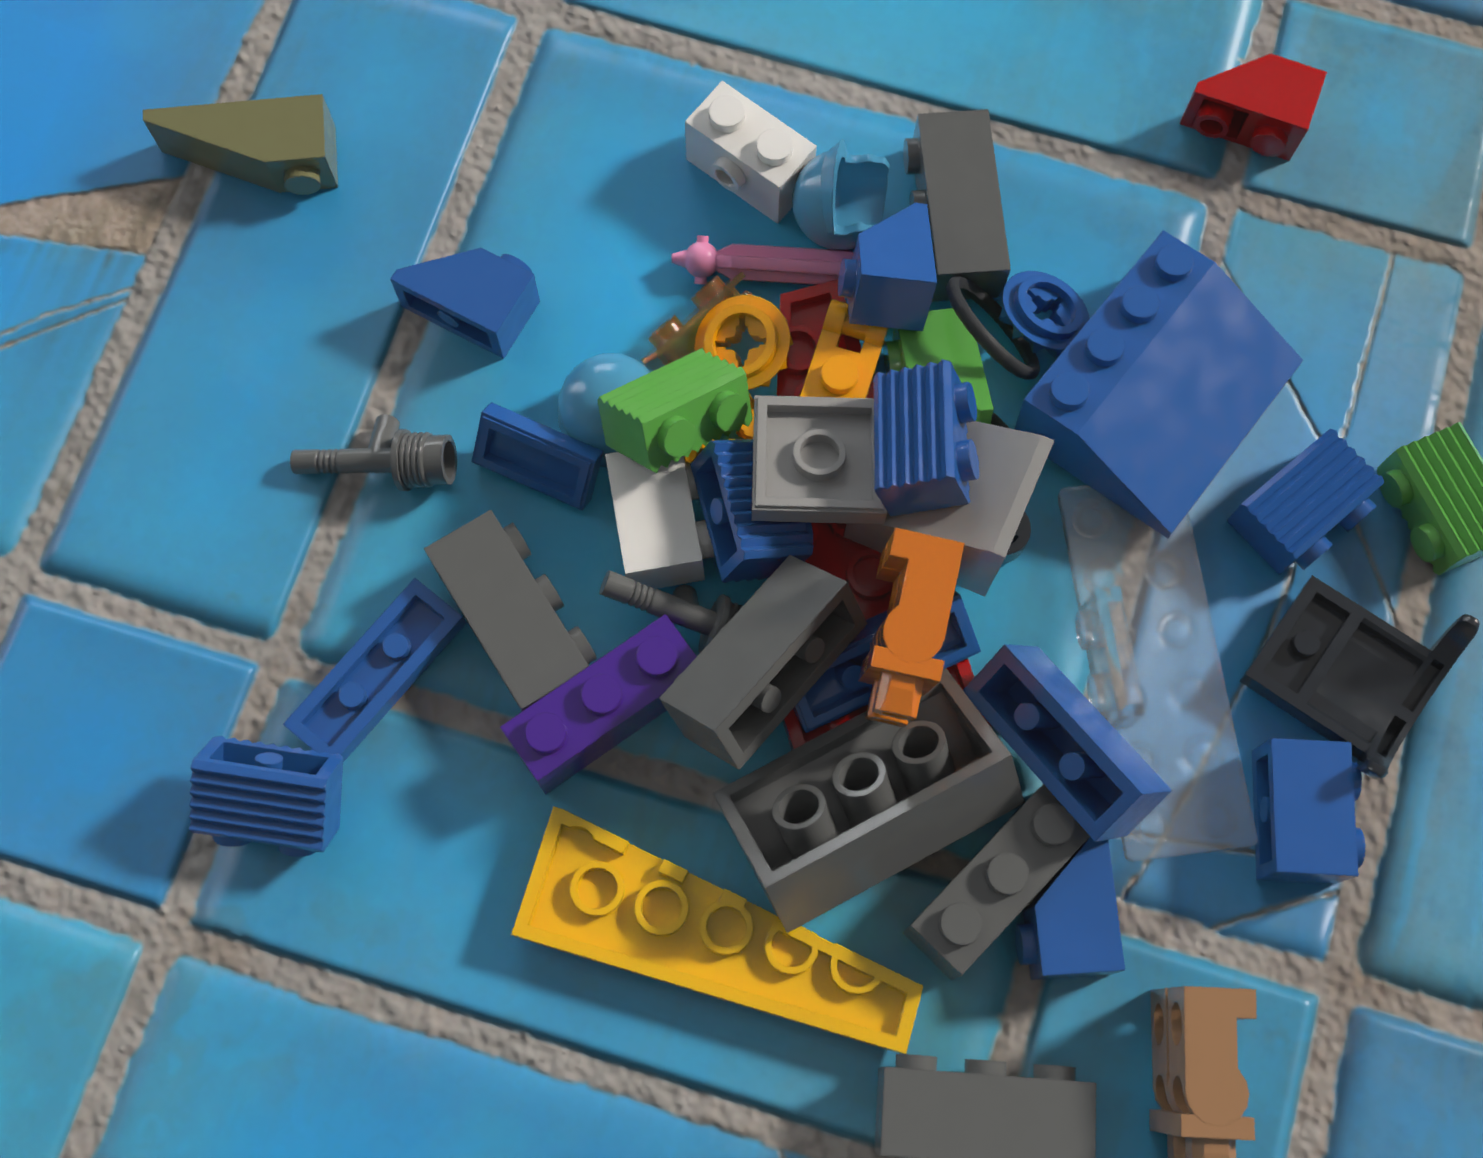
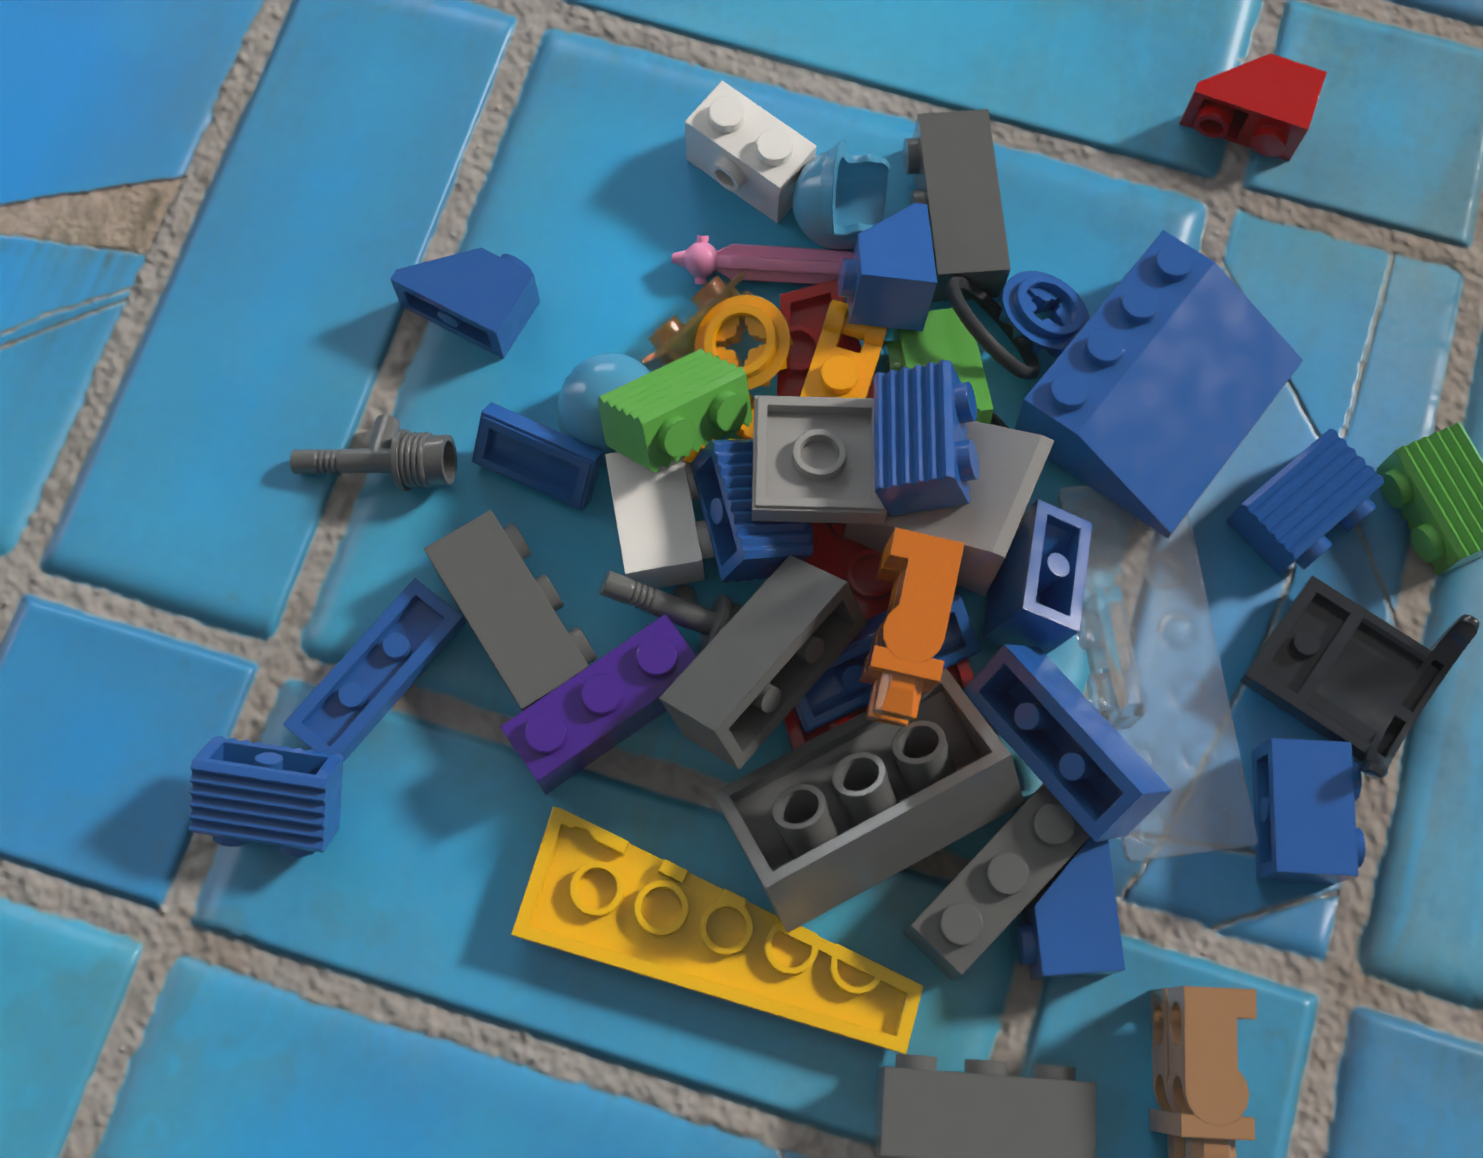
(267, 142): olive slope -> none
(1041, 581): none -> blue slope

